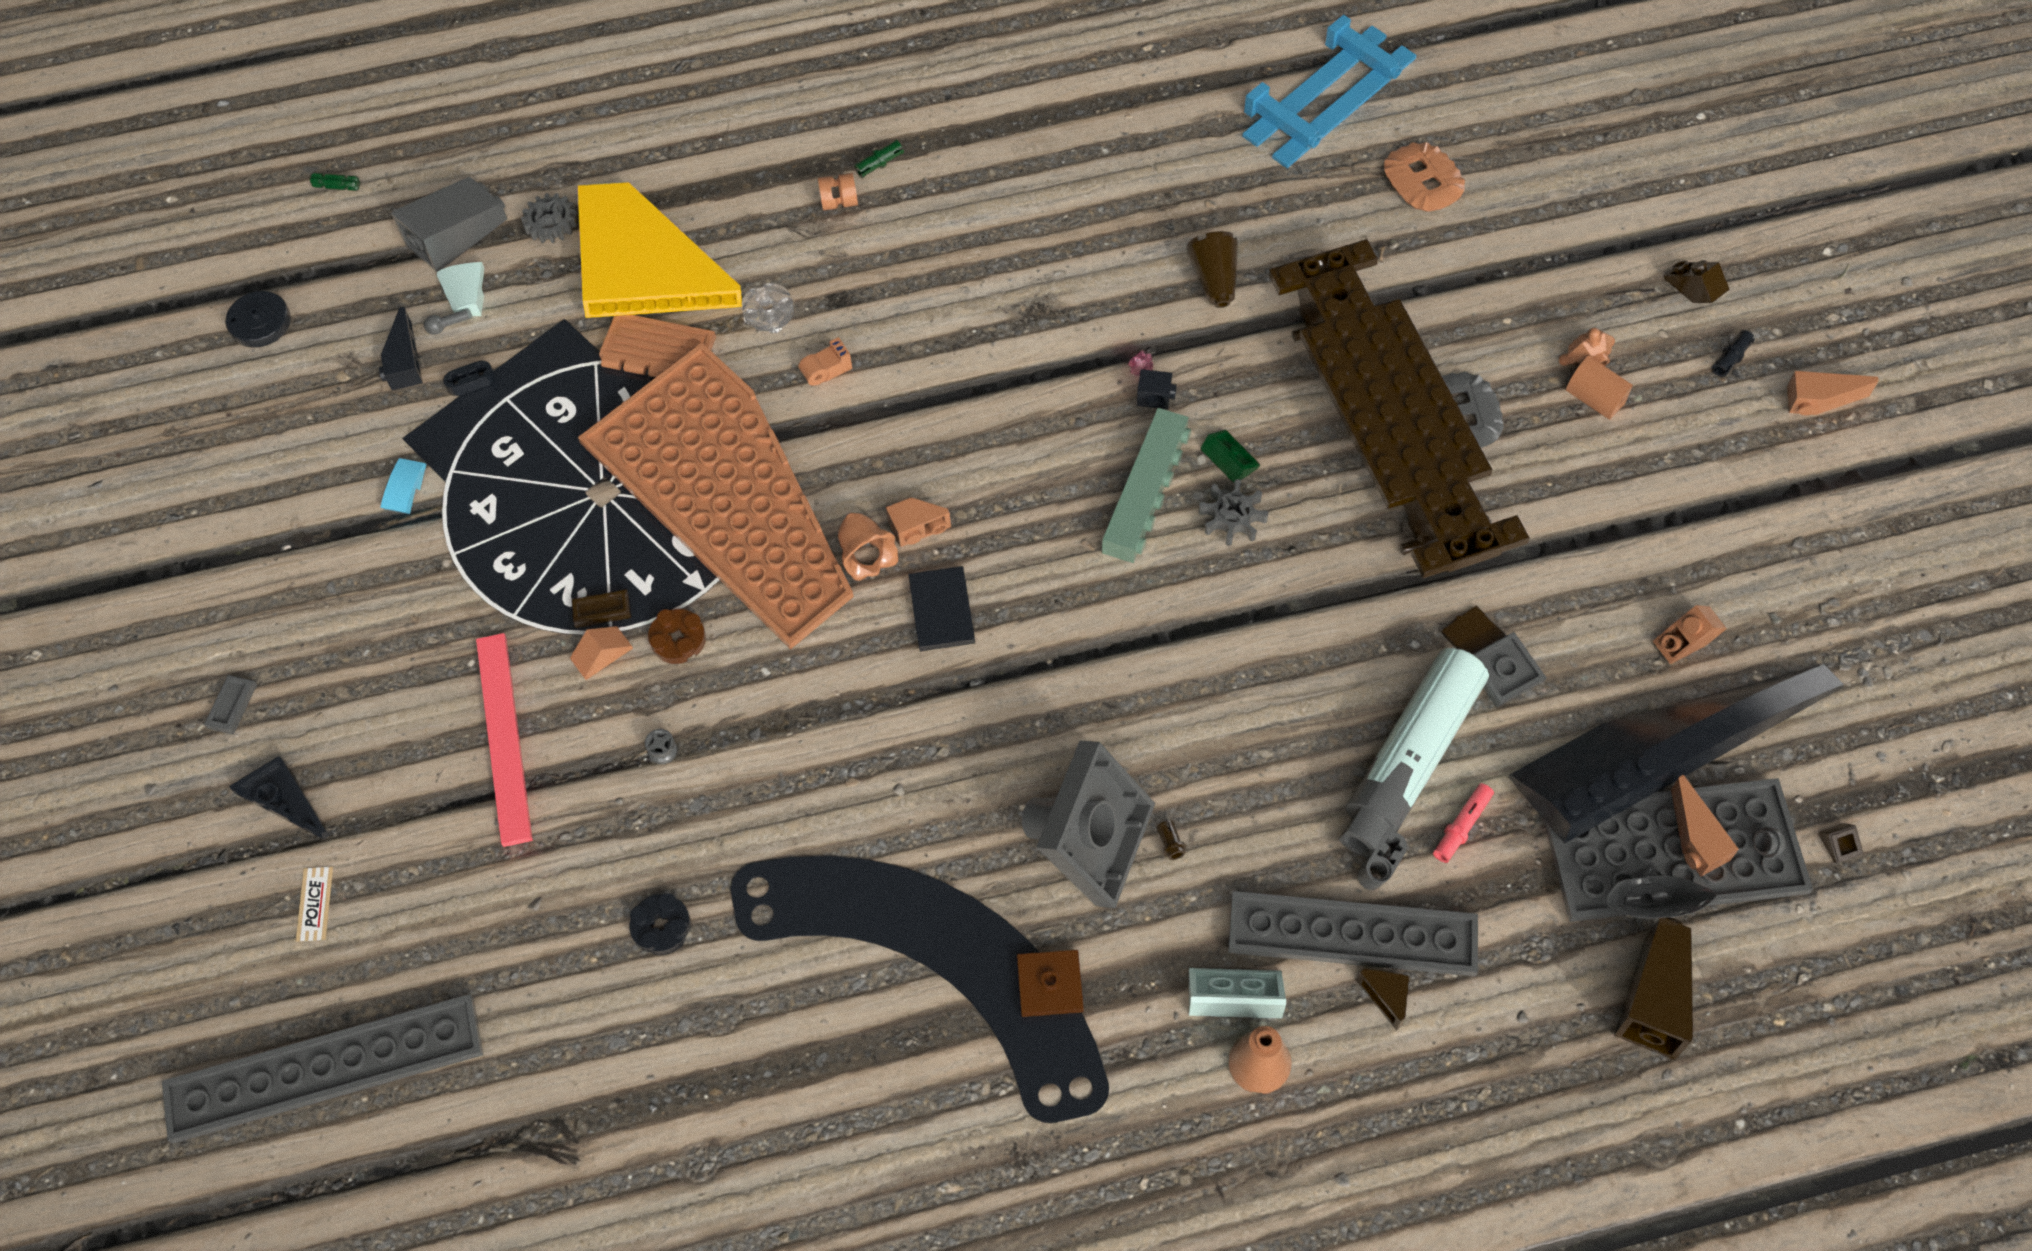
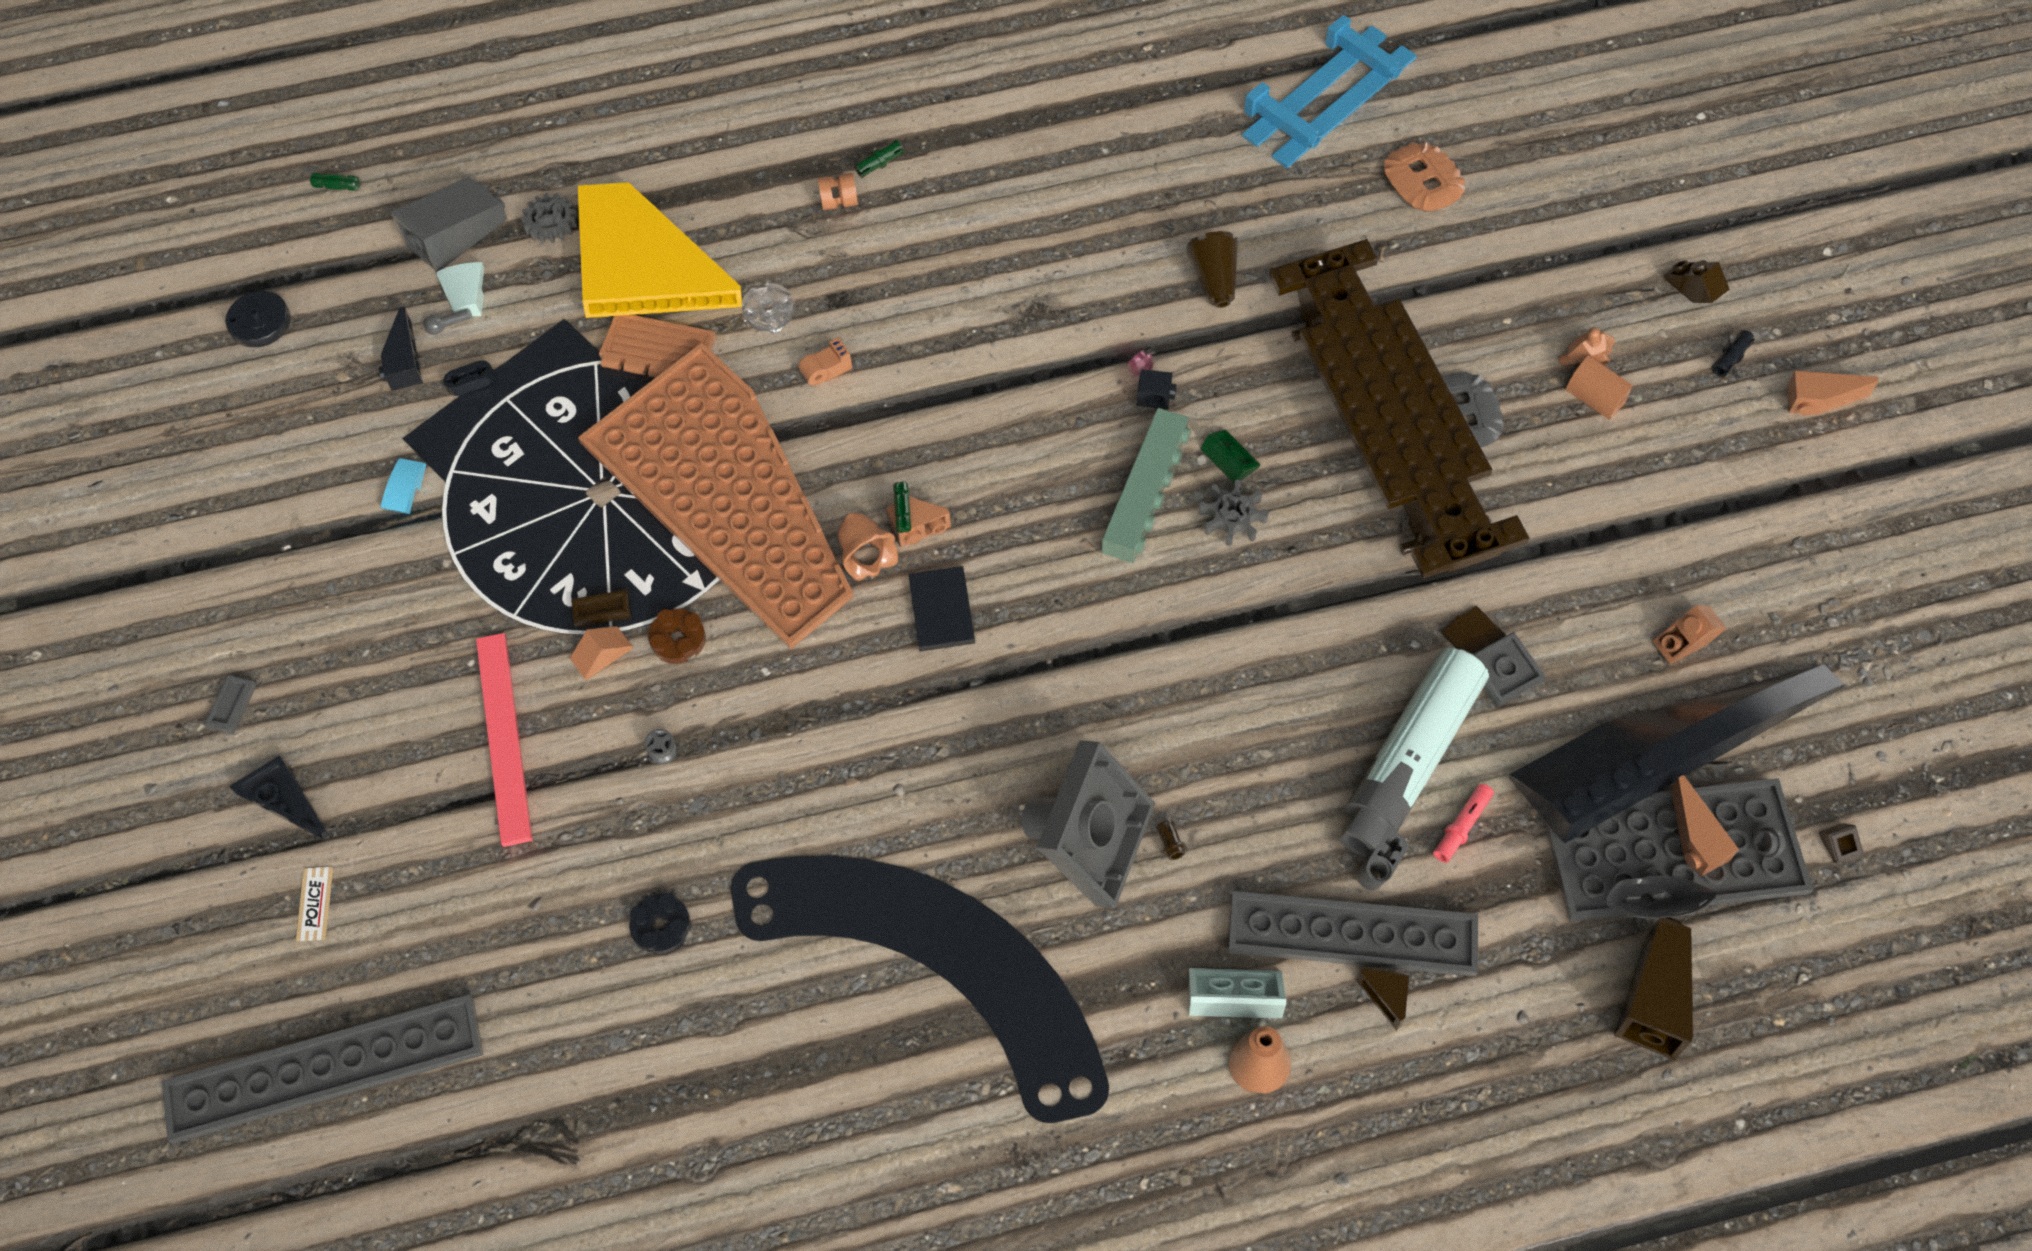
(902, 507): none -> dark green axle
(1050, 983): reddish brown plate -> none

